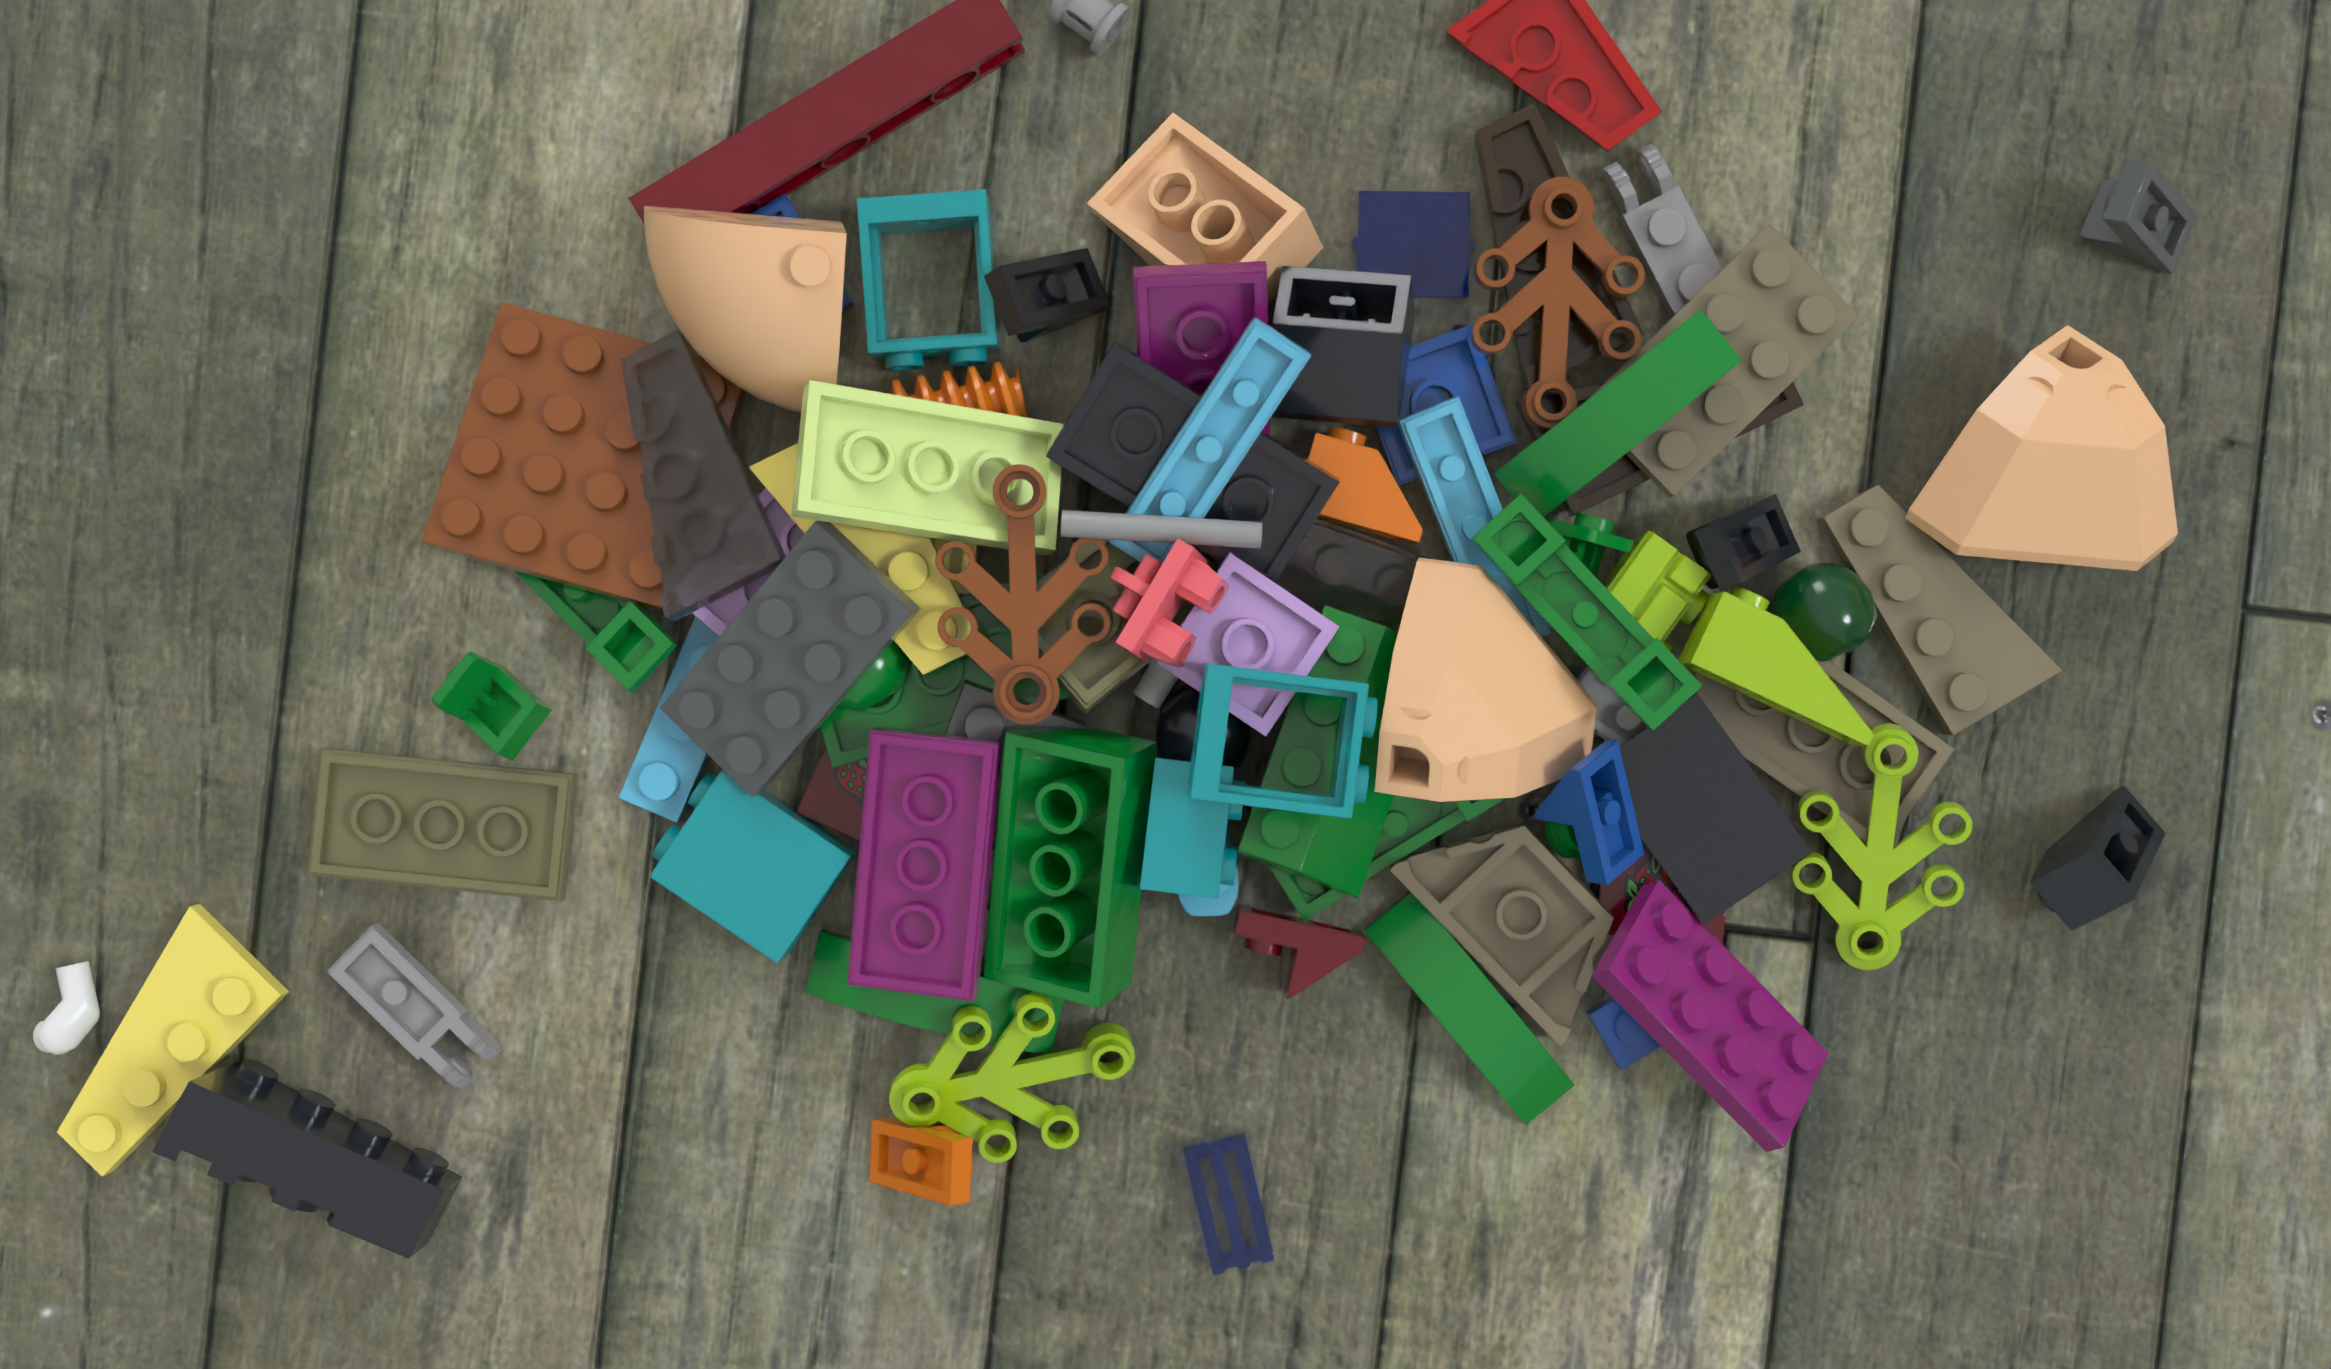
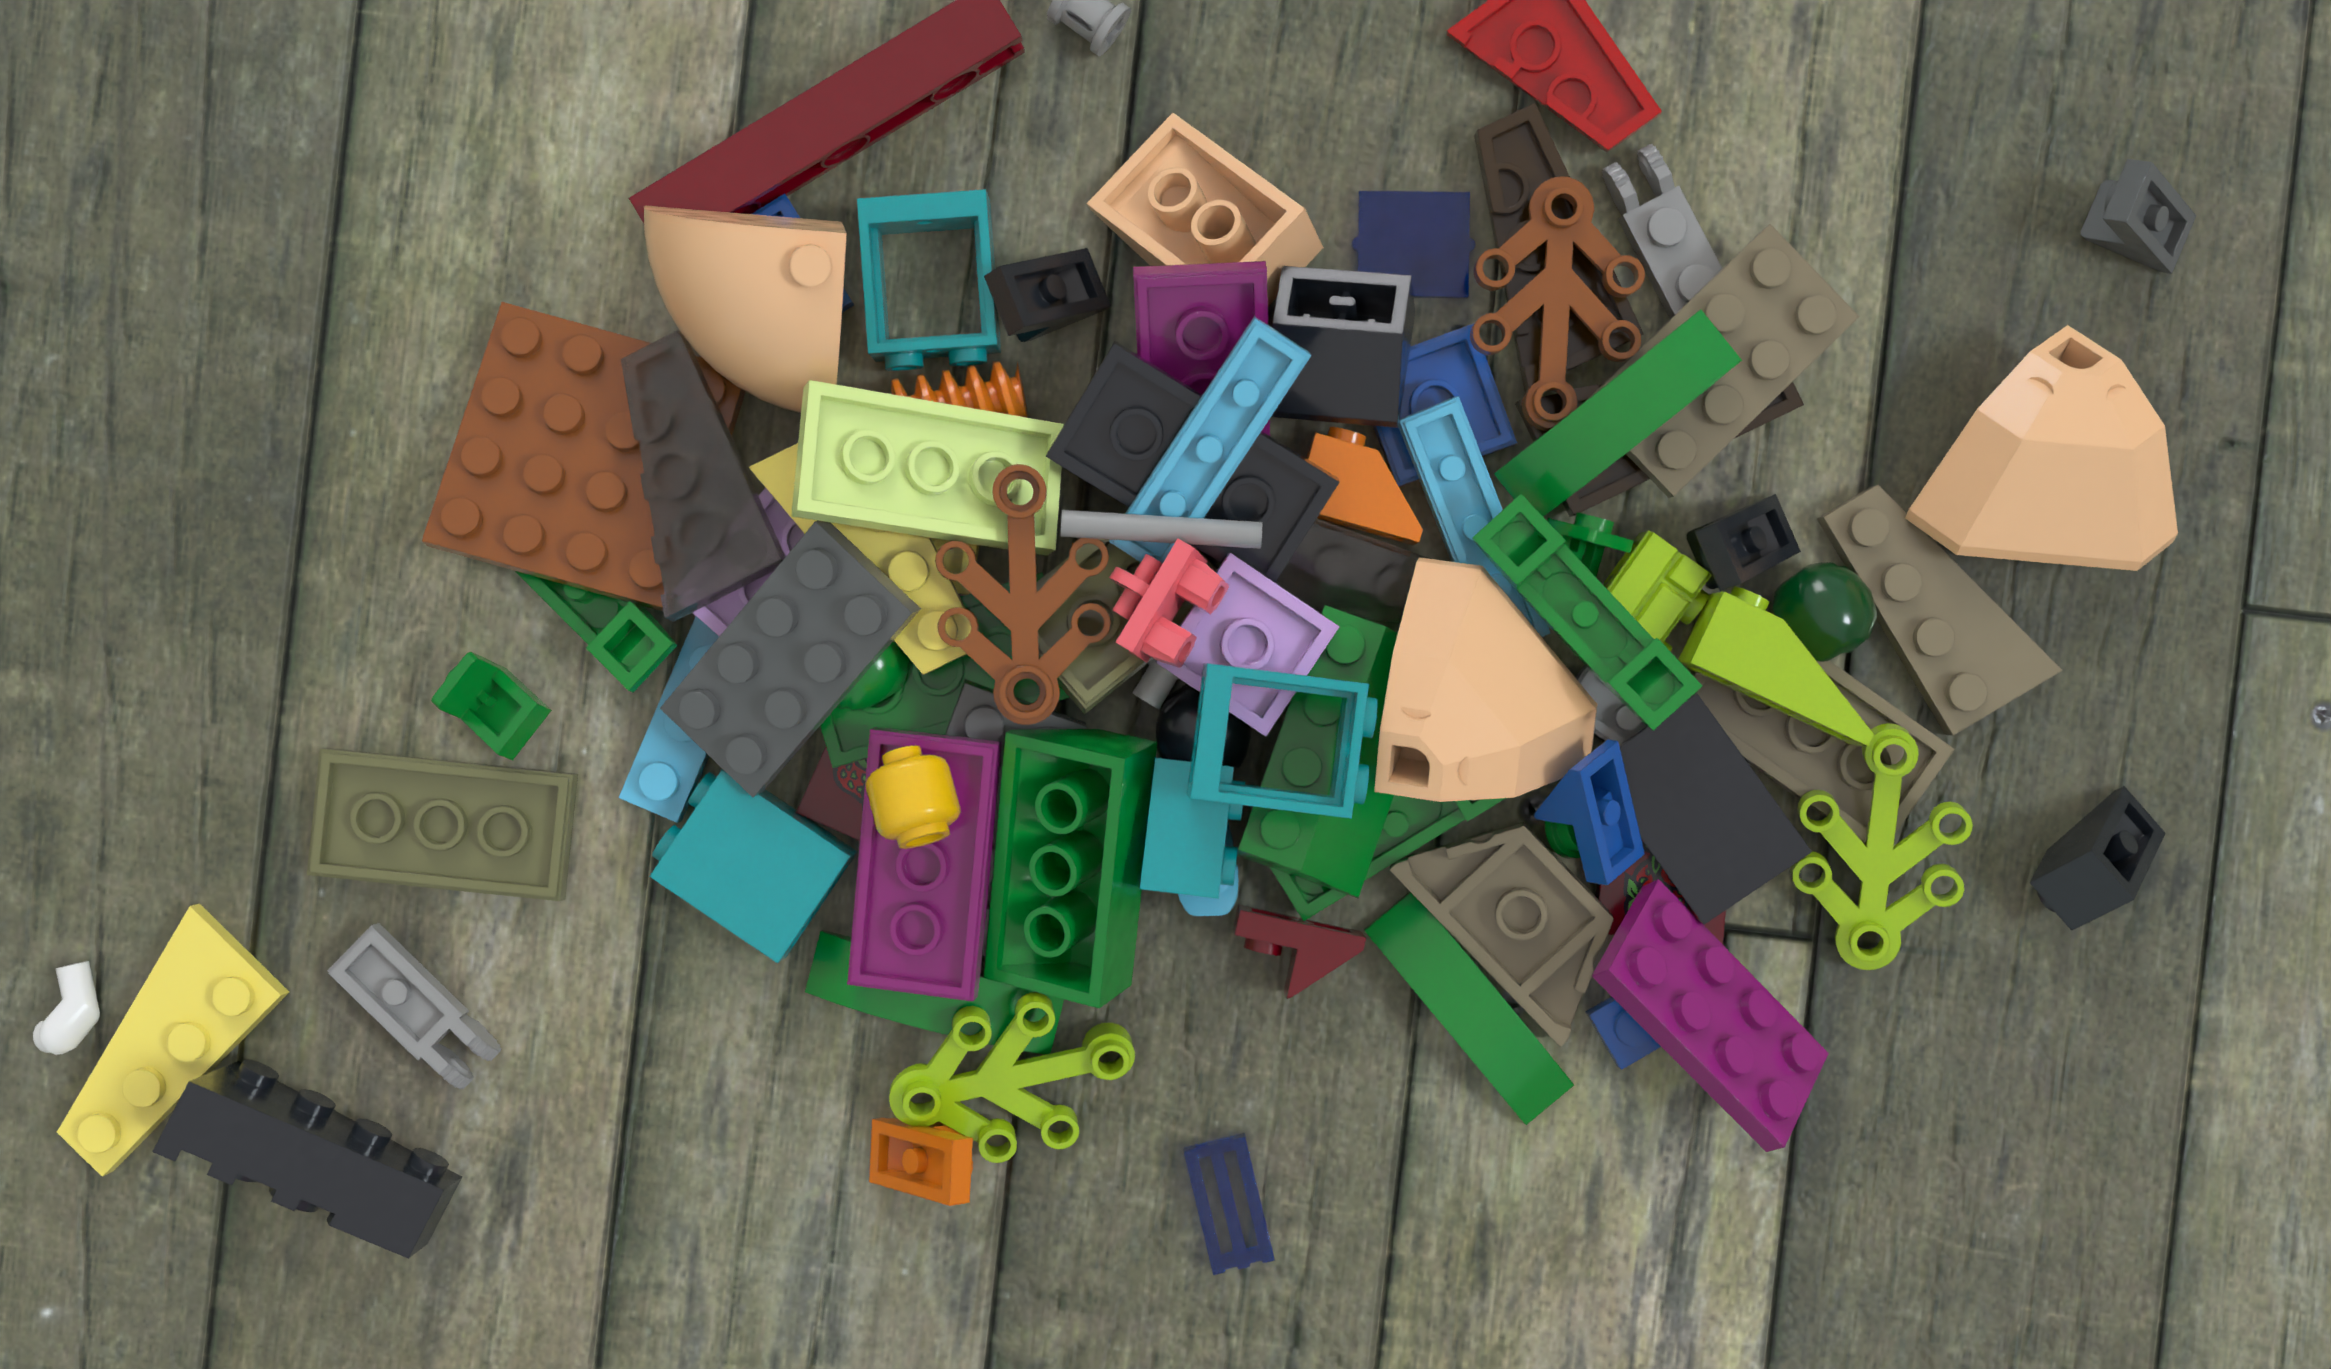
(913, 797): none -> yellow head

